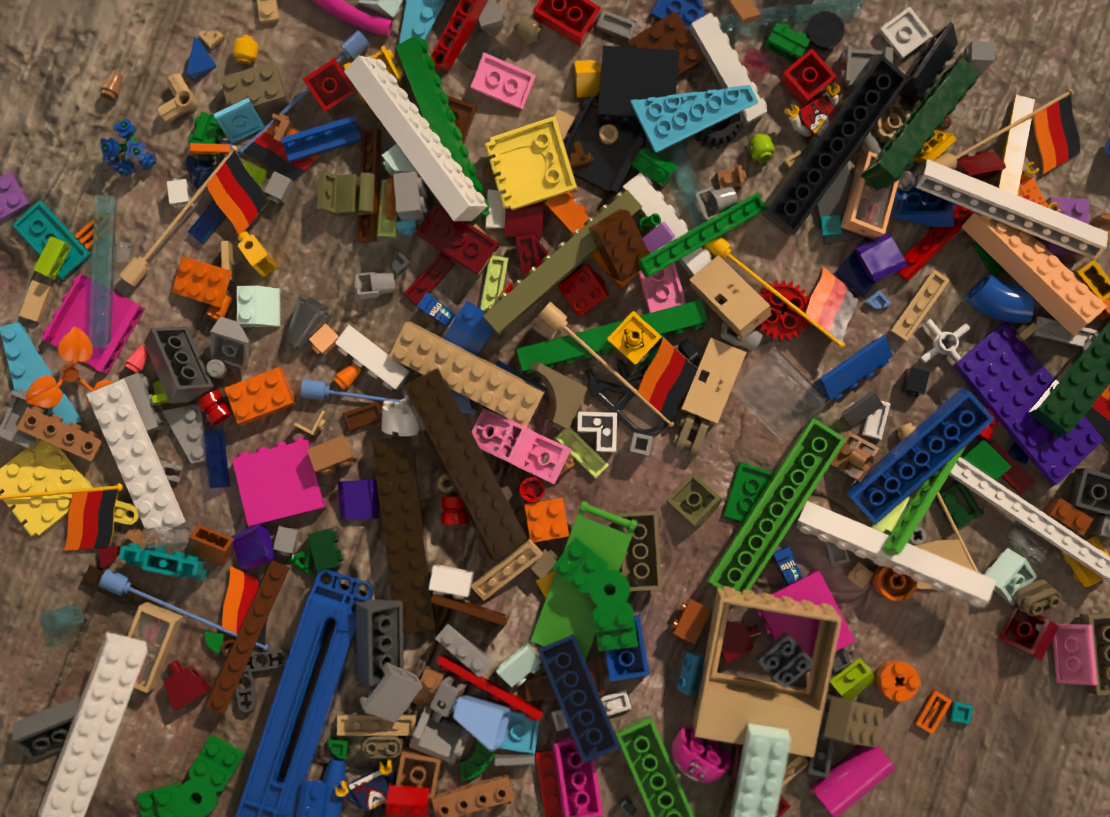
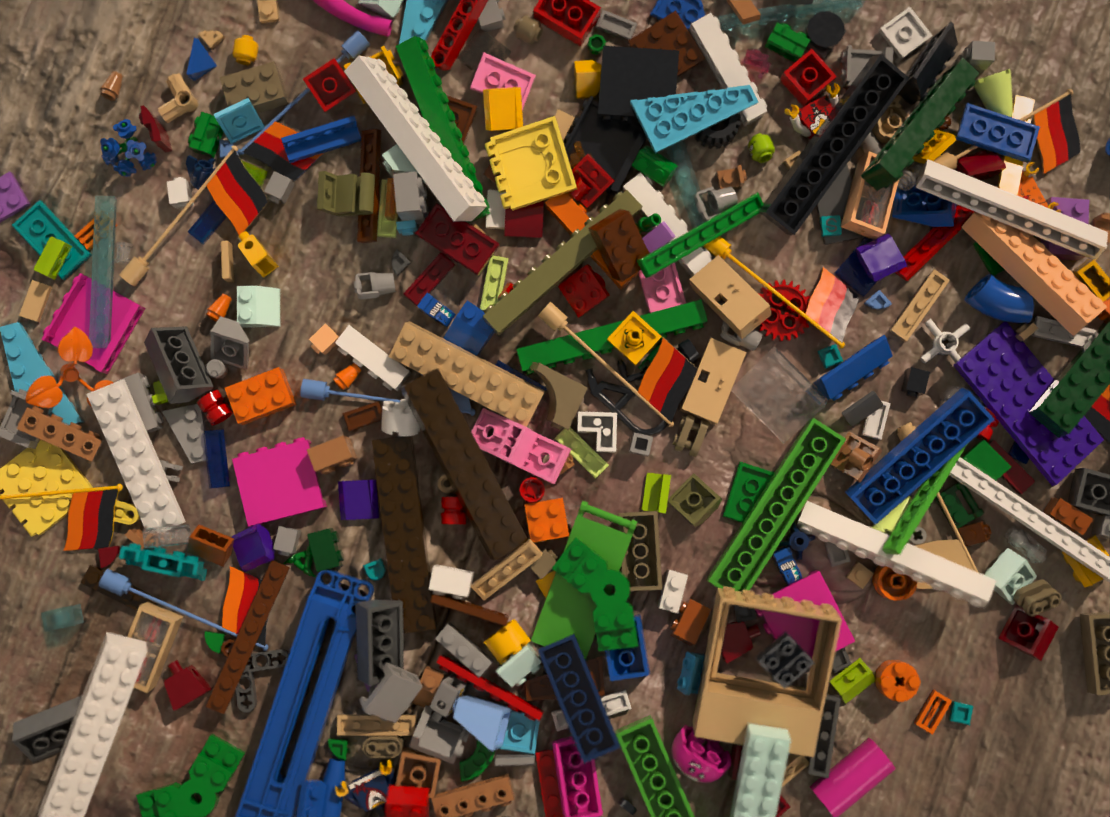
(137, 359): coral cone -> none
(156, 130): none -> dark red slope
(201, 281): orange plate -> none
(221, 149): orange tile -> none
(283, 129): medium nougat bracket -> none
(306, 321): dark grey cone -> none
(319, 425): tan bracket -> none
(375, 570): none -> teal tile
(503, 108): none -> yellow slope
(507, 641): none -> yellow brick
(529, 252): dark red wing -> none
(590, 181): none -> red plate
(596, 44): none -> green tile
(608, 134): tan tile -> none
(656, 492): none -> lime panel
(672, 591): none -> white brick
(744, 613): none -> black plate
(791, 541): none -> dark blue brick
(830, 356): none -> teal tile
(853, 722): dark tan brick -> none
(975, 533): none -> reddish brown bracket
(996, 92): none -> yellowish green cone
(997, 132): none -> blue tile
(1074, 655): bright pink tile -> none

